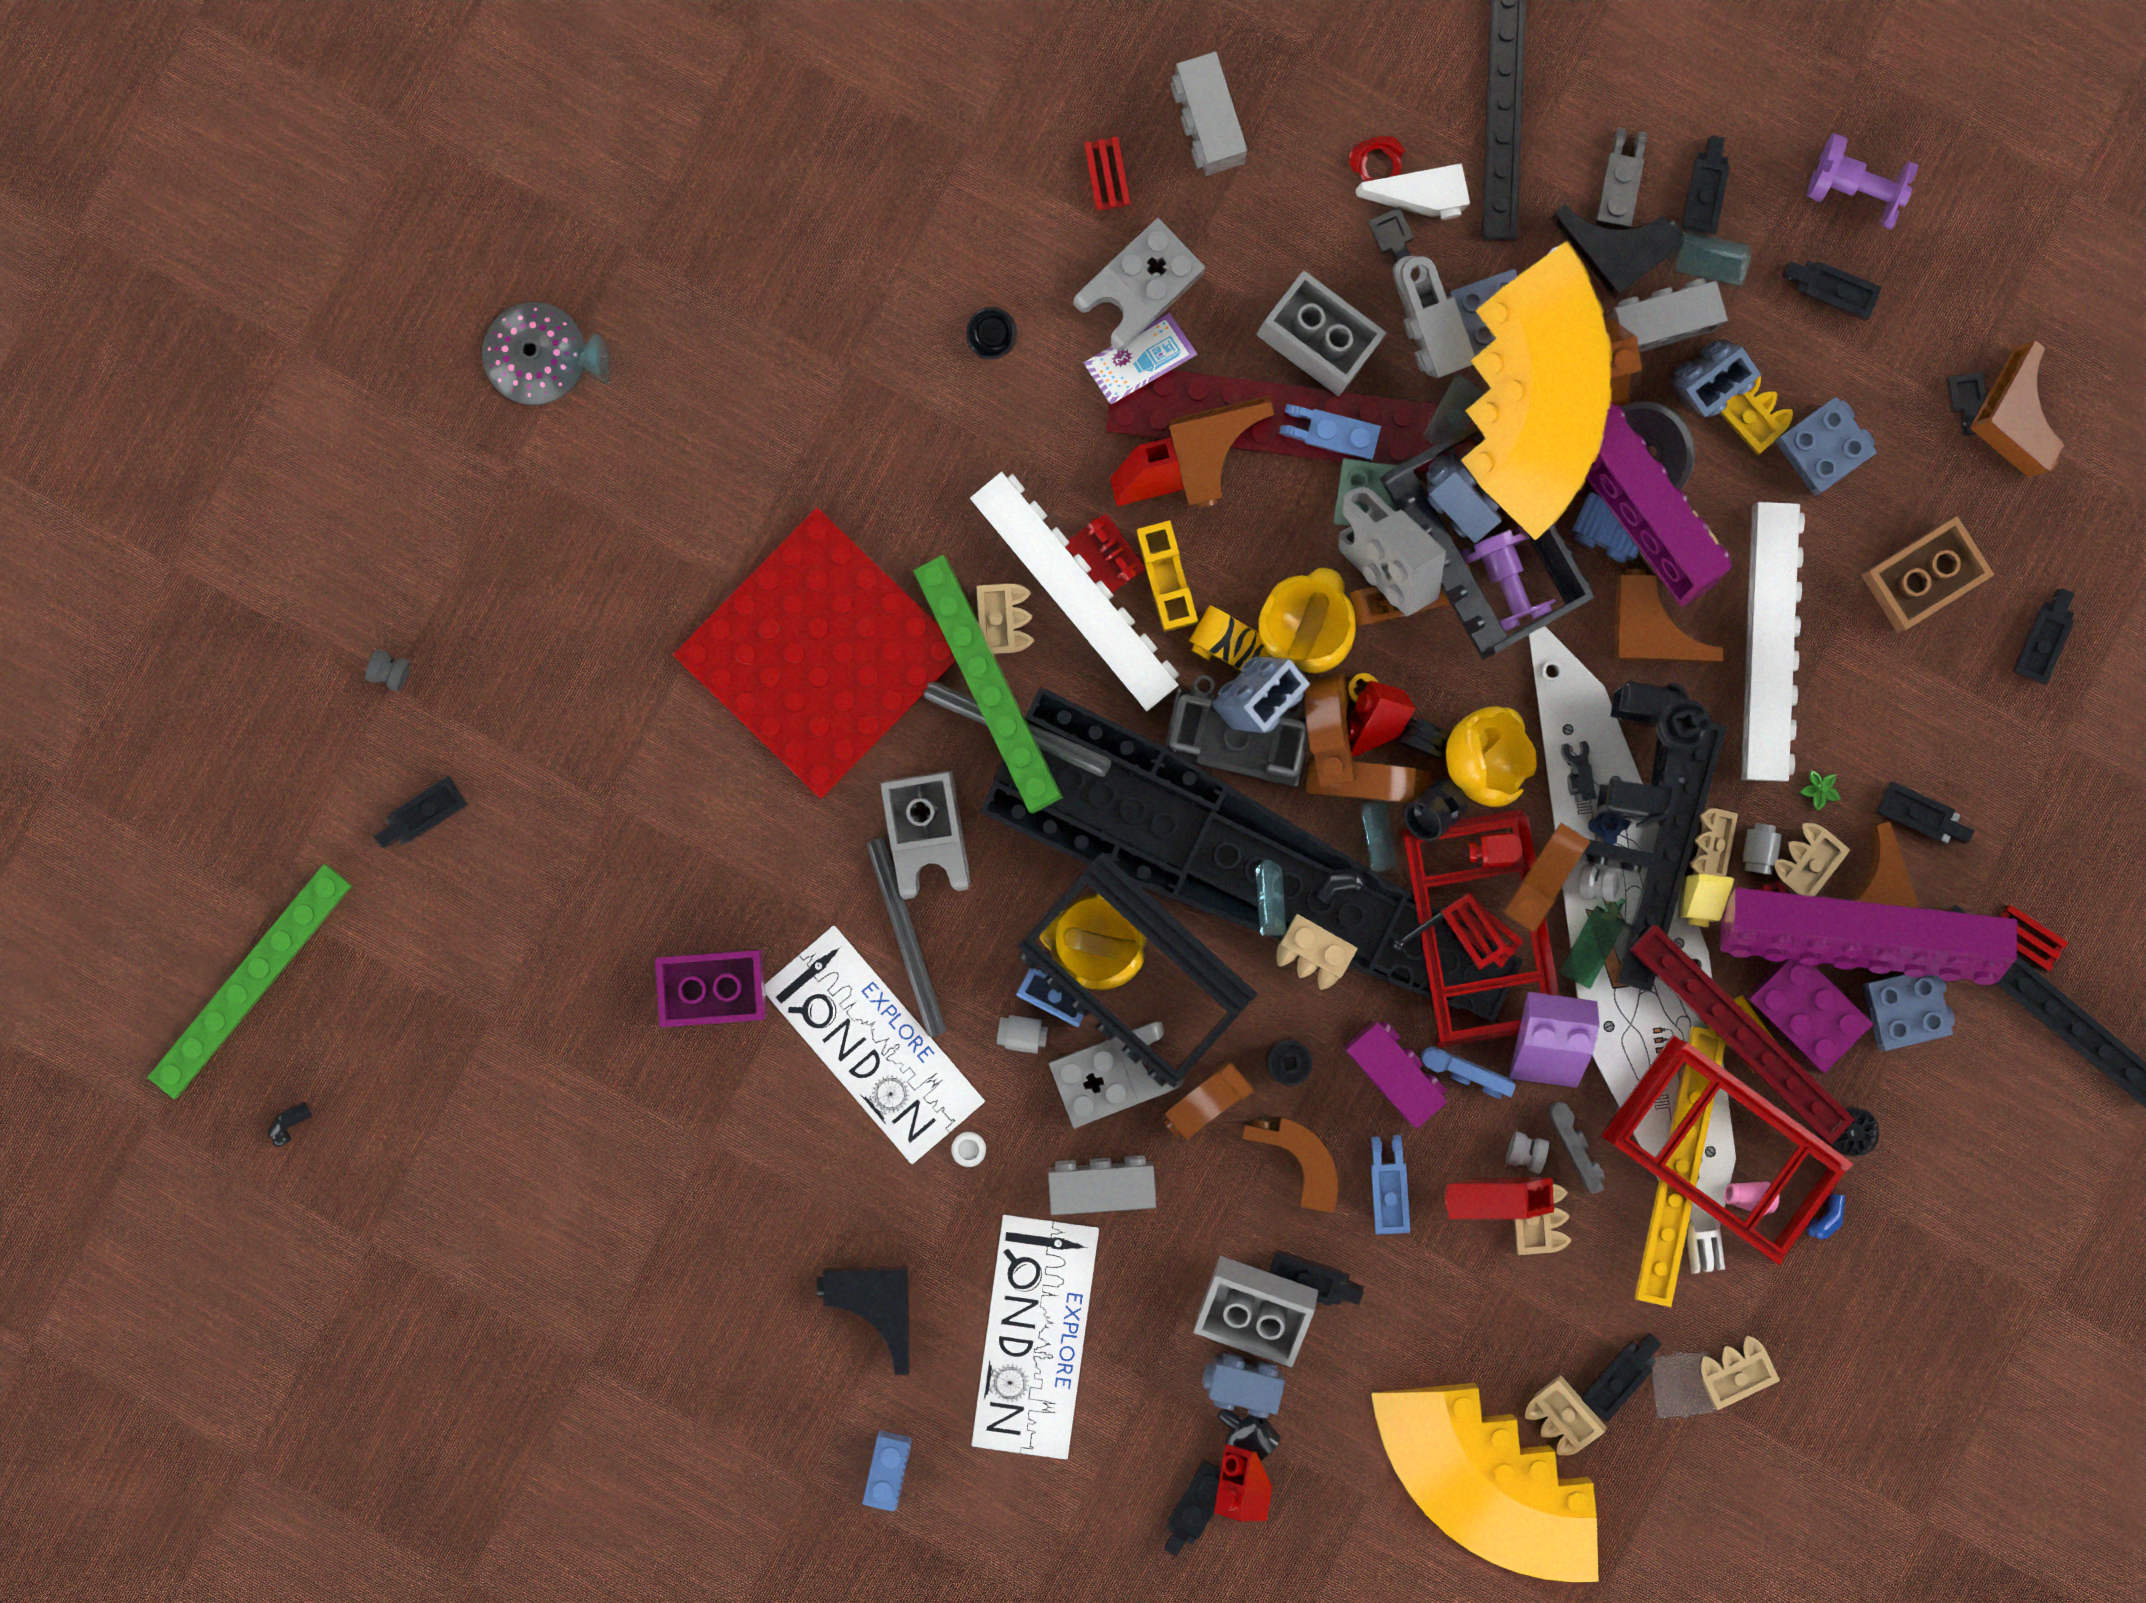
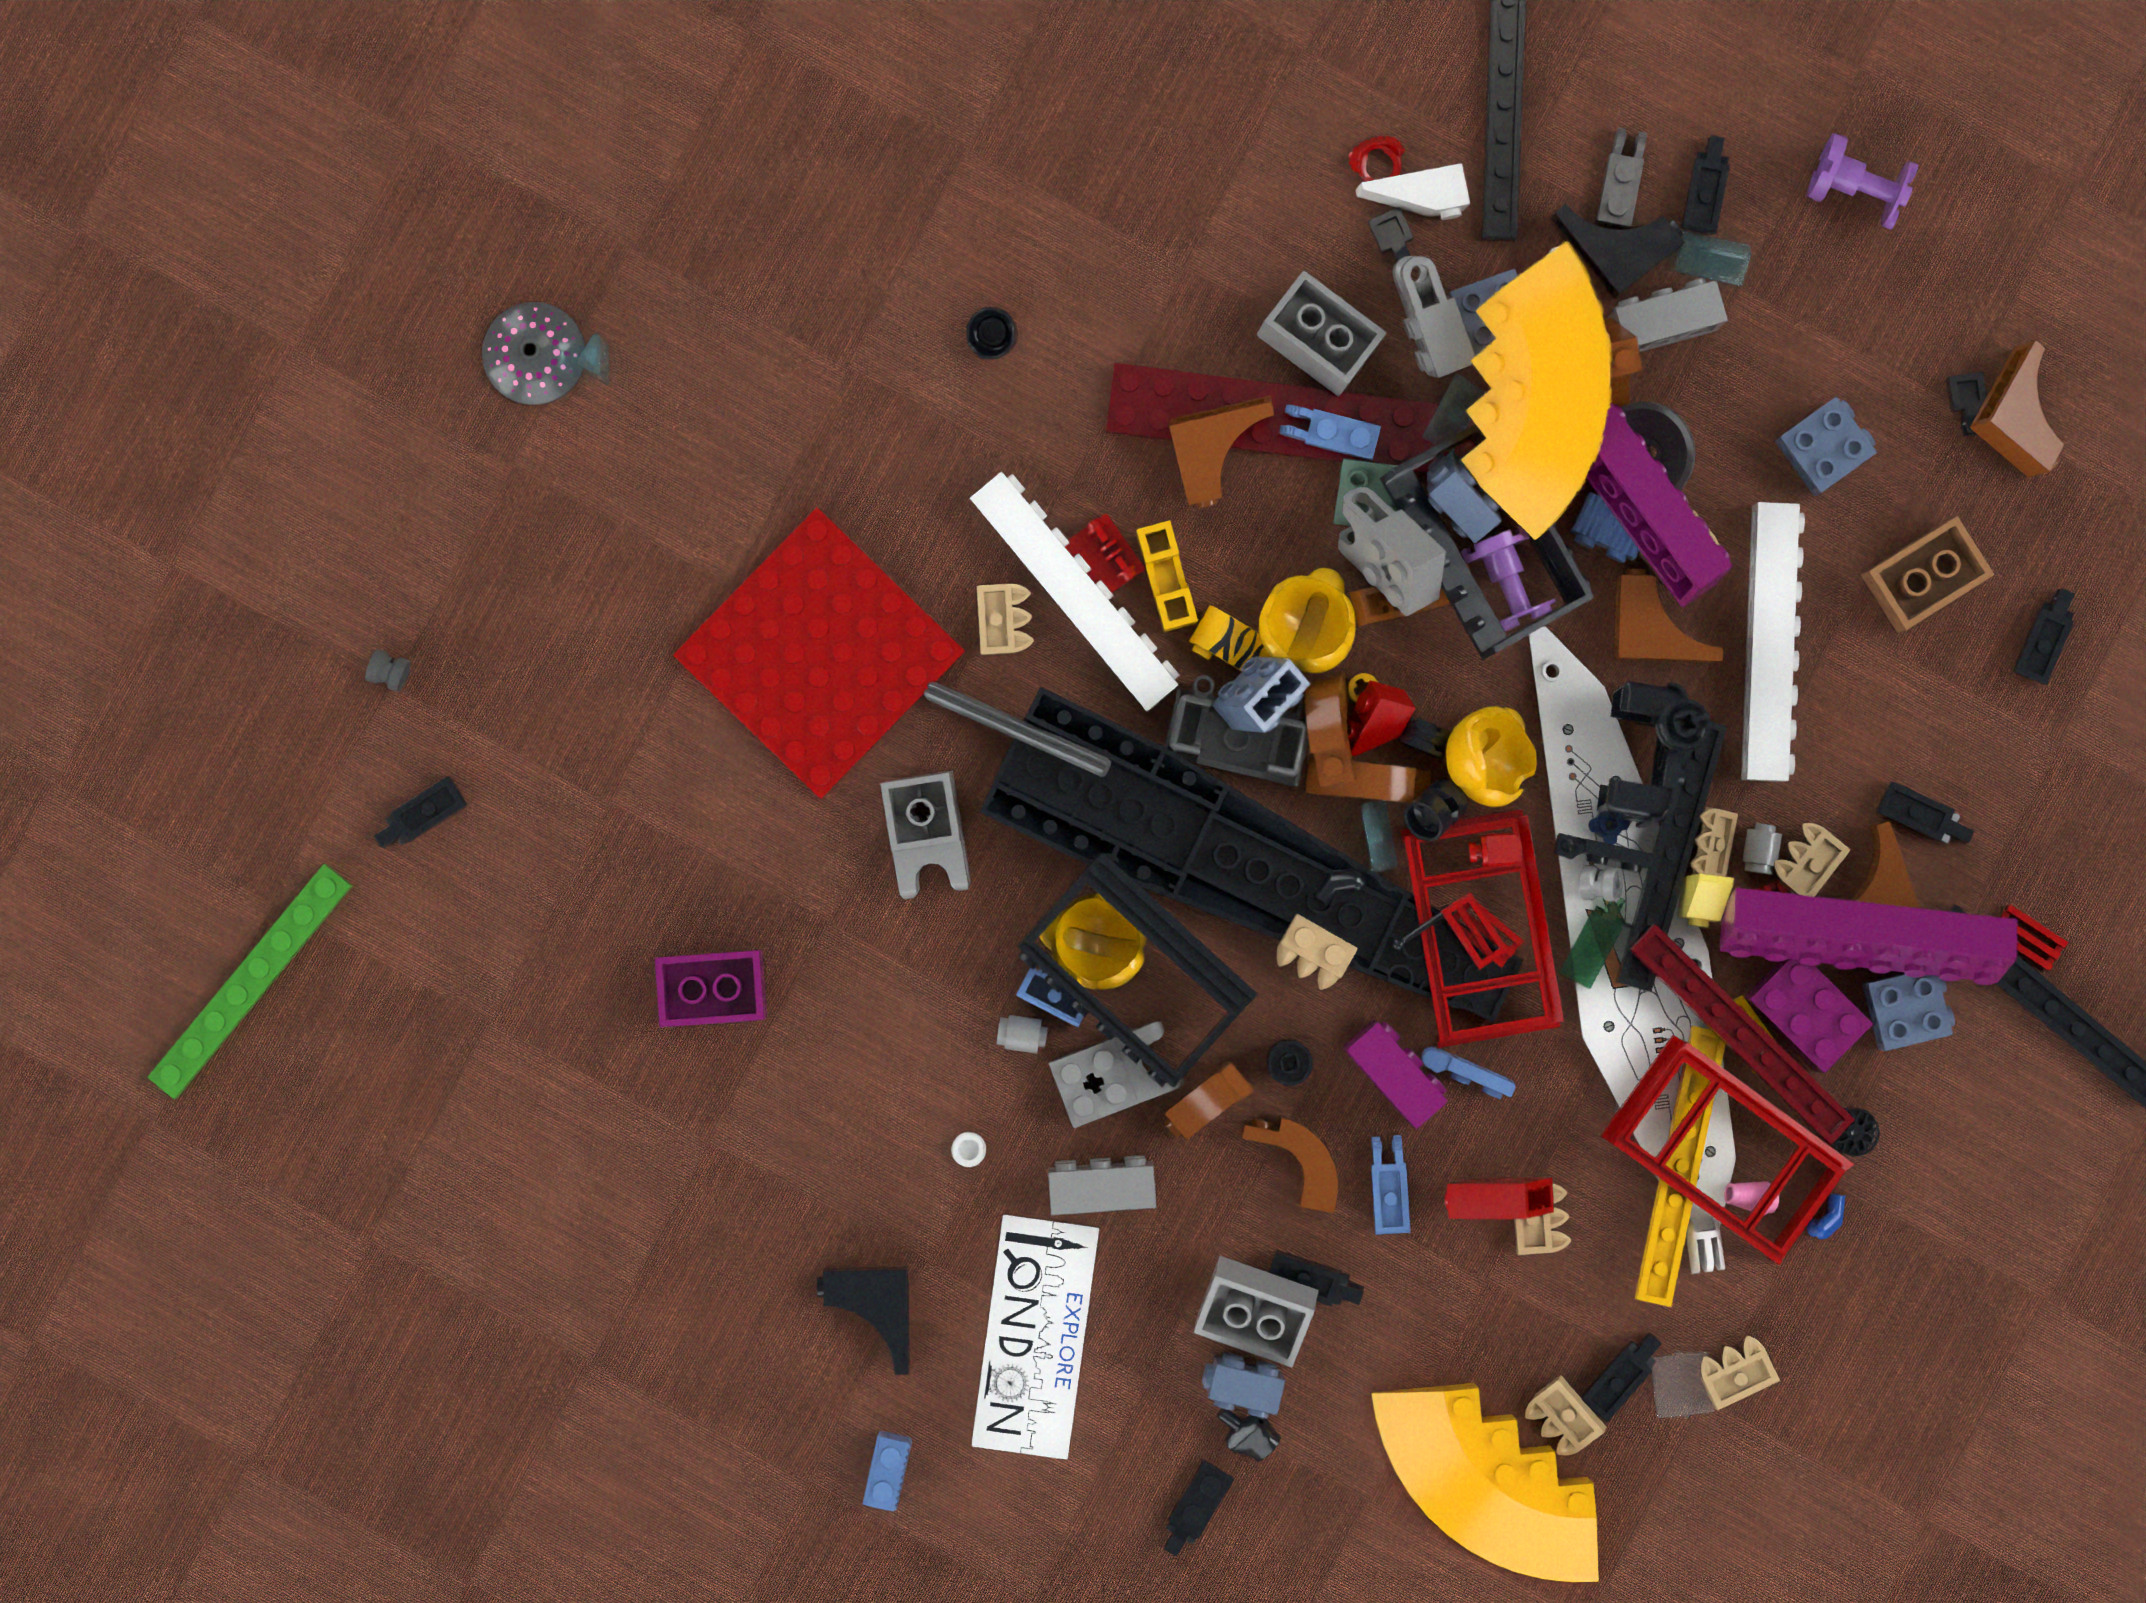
(285, 1120): black arm -> none
(873, 1044): white sticker -> none
(906, 937): dark grey axle -> none
(988, 684): bright green plate -> none
(1102, 144): red tile -> none
(1137, 292): light grey brick -> none
(1147, 357): sticker -> none
(1147, 473): red slope -> none
(1208, 114): light grey brick -> none
(1243, 1486): red slope -> none
(1270, 899): clear light blue slope -> none
(1527, 1152): light grey wheel -> none
(1546, 877): dark orange arch -> none
(1555, 1039): medium lavender slope -> none
(1575, 1146): flat silver hinge -> none
(1581, 781): black plate -> none
(1714, 377): sand blue brick -> none
(1752, 417): yellow plate -> none
(1820, 790): bright green plant -> none
(1834, 287): black hinge -> none

